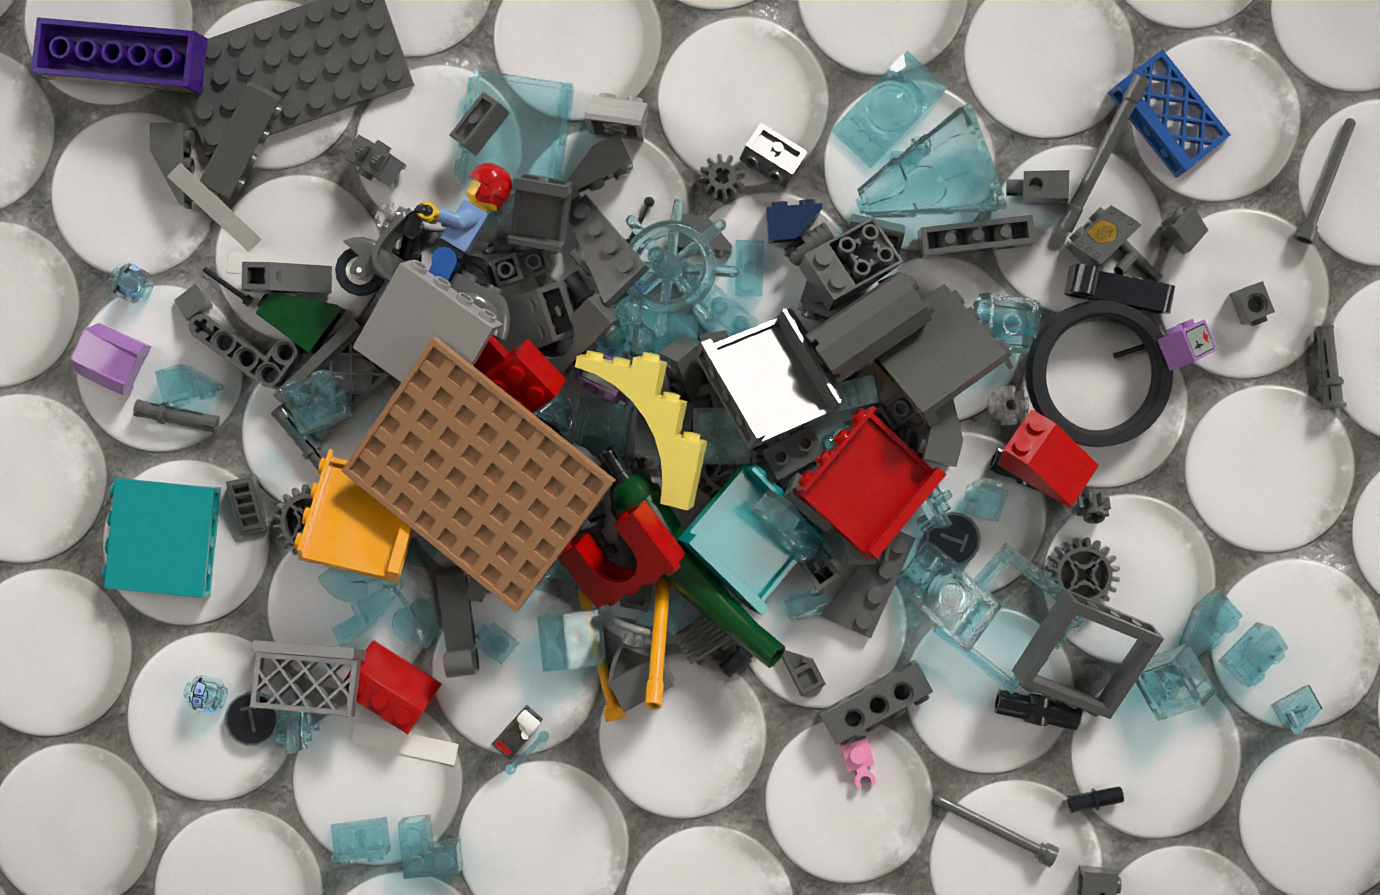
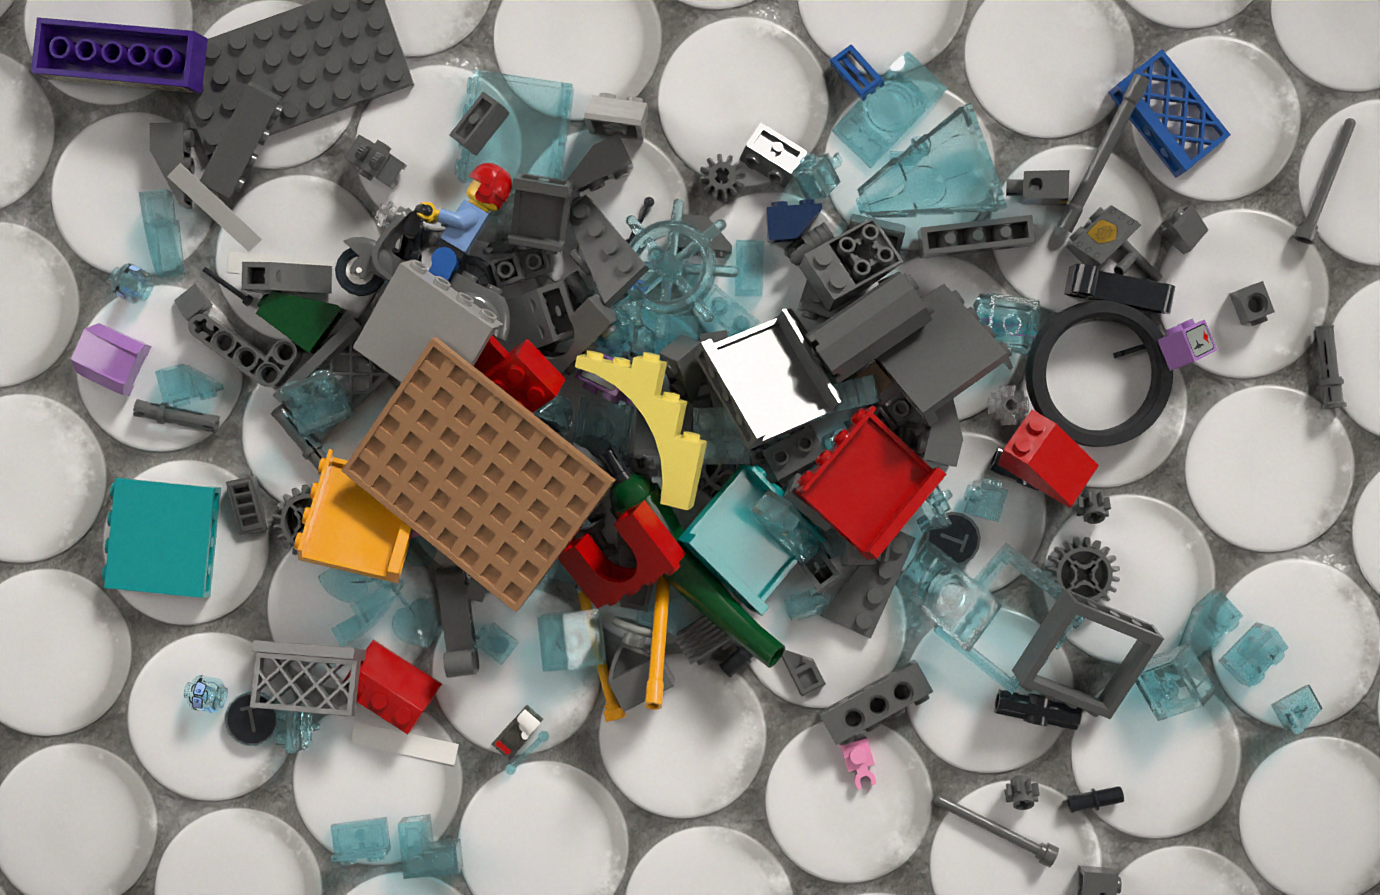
(162, 232): none -> clear light blue slope
(817, 175): none -> clear light blue brick
(869, 87): none -> blue tile
(1022, 792): none -> dark grey gear

